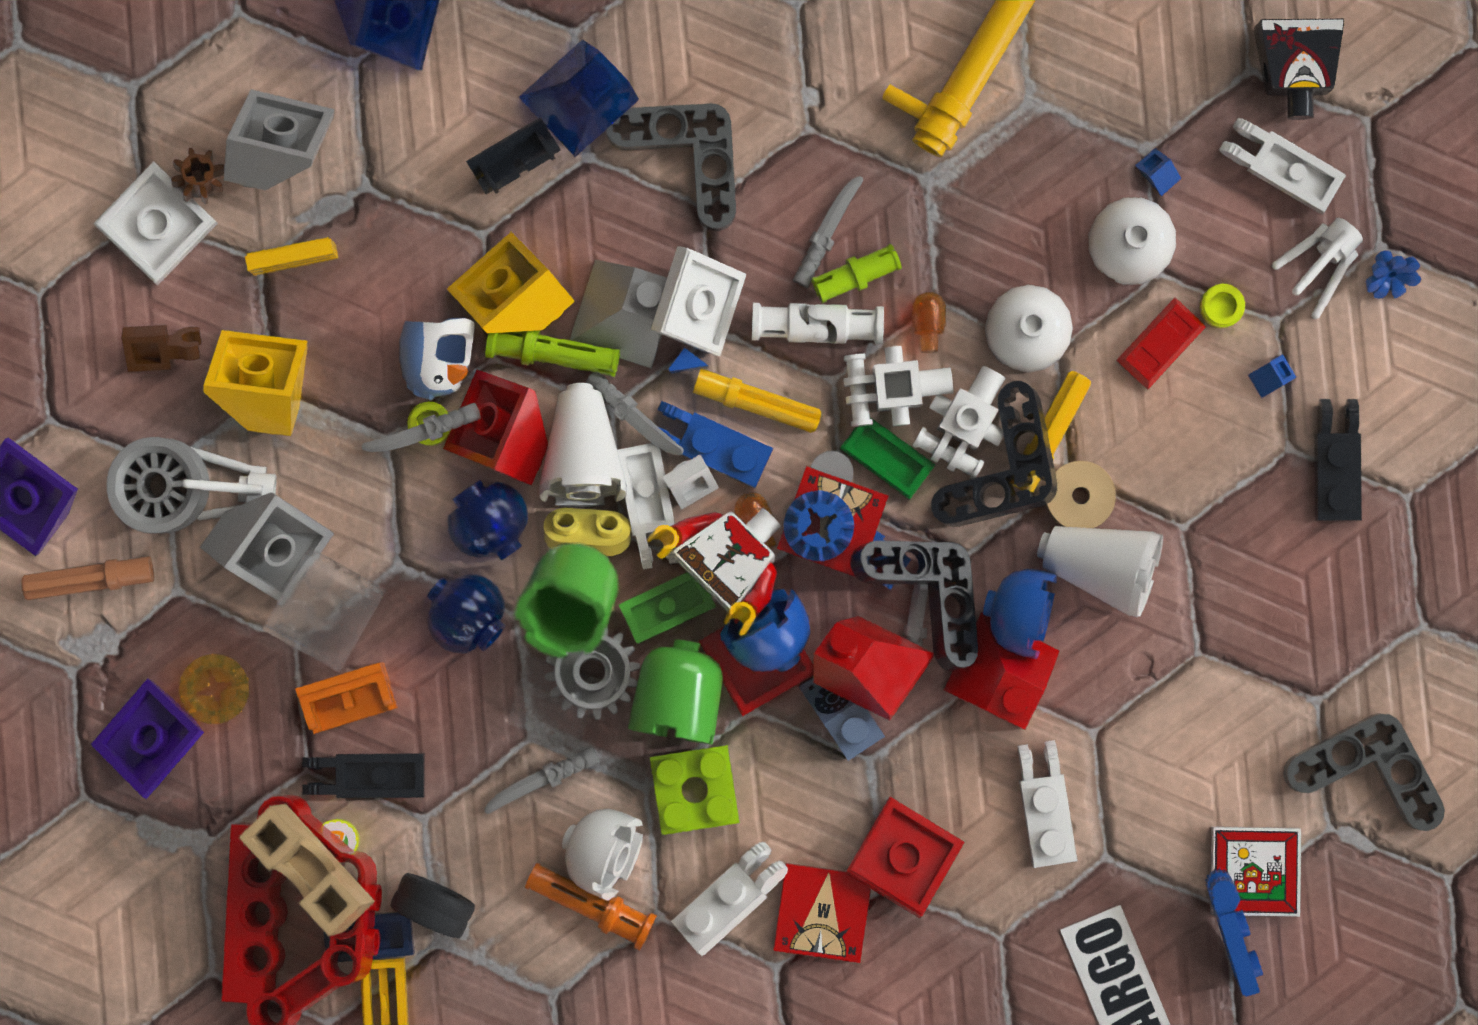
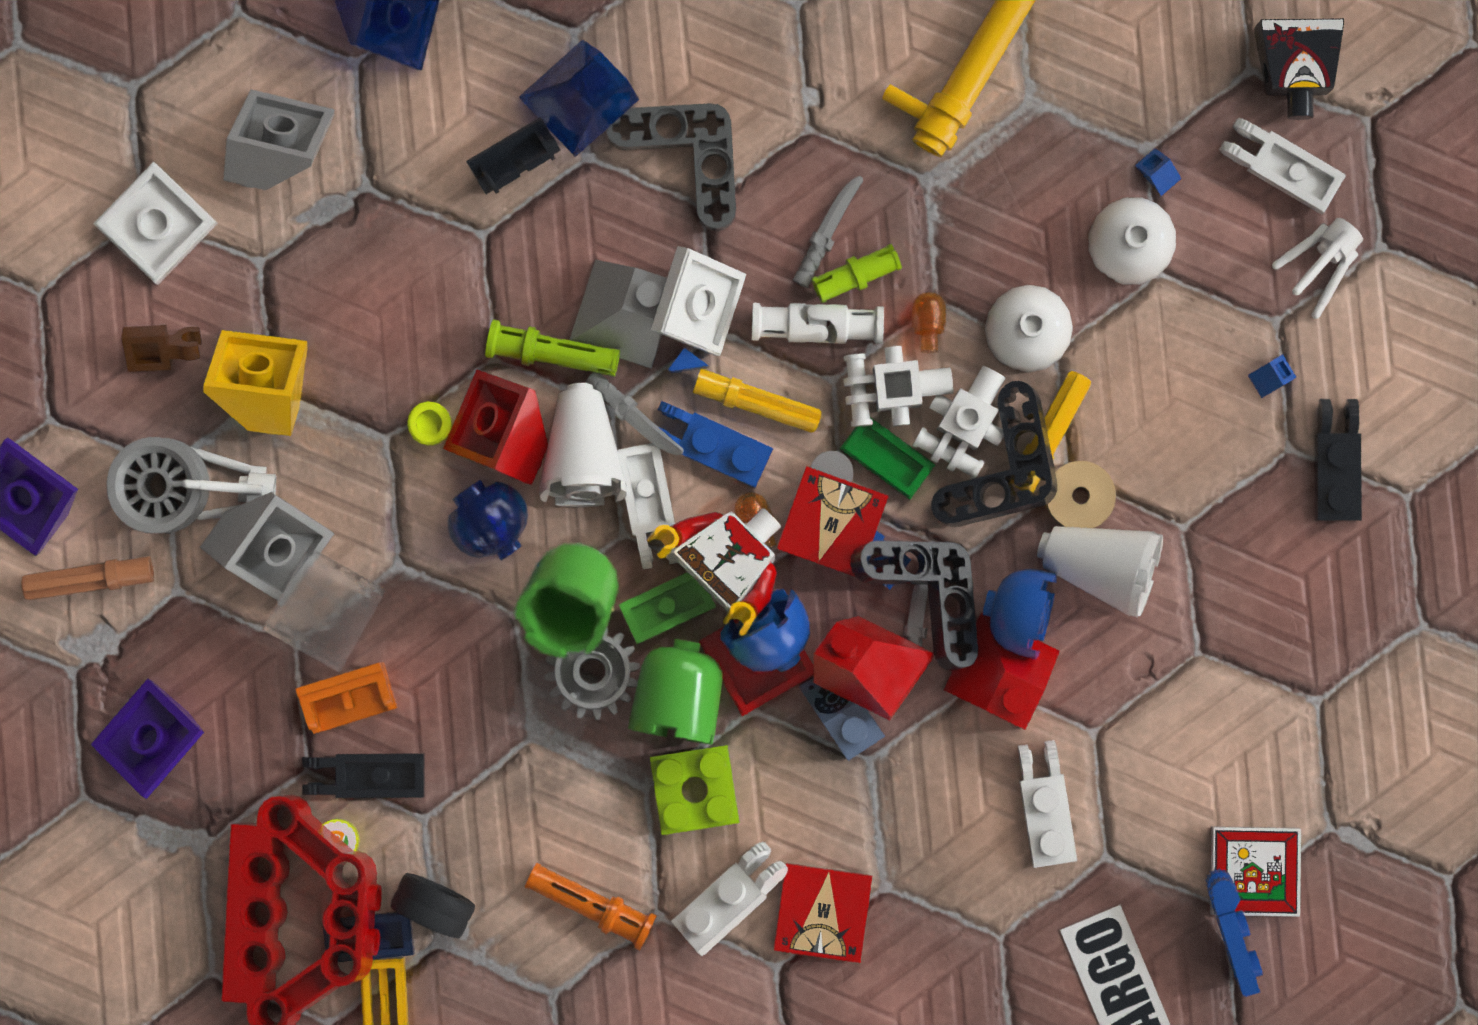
(197, 677): clear yellow gear -> none
(205, 165): reddish brown gear -> none
(291, 256): yellow tile -> none
(291, 848): tan arch -> none
(432, 428): light grey piece -> none
(435, 355): piece -> none
(465, 613): clear blue plant -> none
(510, 290): yellow slope -> none
(549, 774): light grey piece -> none
(588, 529): light yellow plate -> none
(602, 850): white cylinder -> none
(690, 481): white plate -> none
(813, 546): blue gear -> none
(904, 857): red tile -> none
(1161, 343): red tile -> none
(1222, 306): neon yellow tile -> none
(1383, 757): dark grey beam -> none
(1392, 274): blue plant -> none

